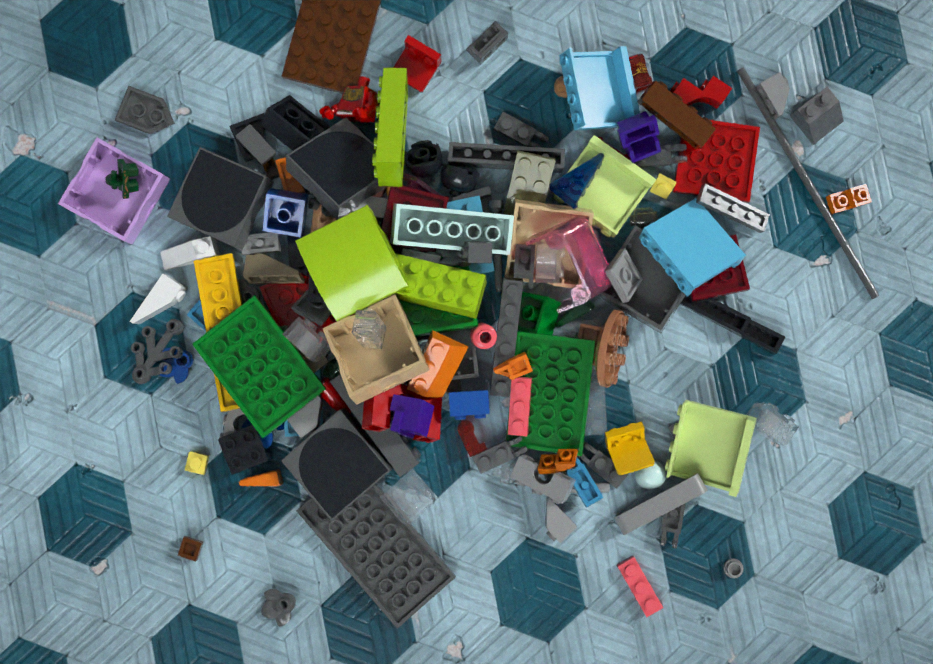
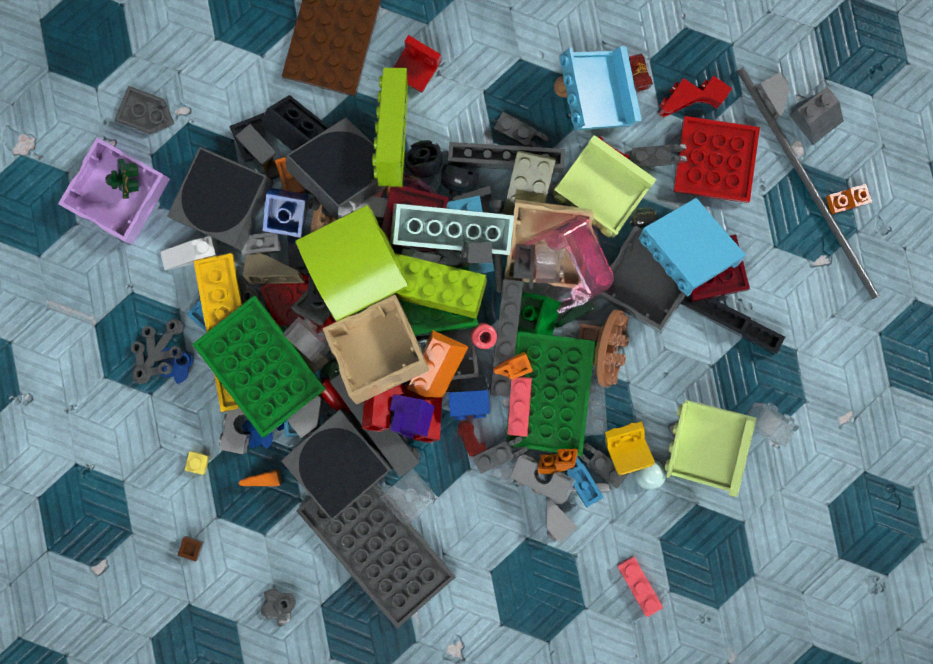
(161, 297): white slope -> none
(243, 449): black bracket -> none
(356, 104): red torso -> none
(369, 329): clear brick -> none
(488, 43): dark grey hinge -> none
(574, 184): clear blue wing -> none
(623, 275): light grey tile -> none
(639, 136): dark purple plate -> none
(661, 504): light grey beam -> none
(663, 186): light yellow plate -> none
(672, 522): dark grey hinge -> none
(676, 114): reddish brown brick -> none
(732, 208): plate -> none
(733, 568): light grey plate -> none

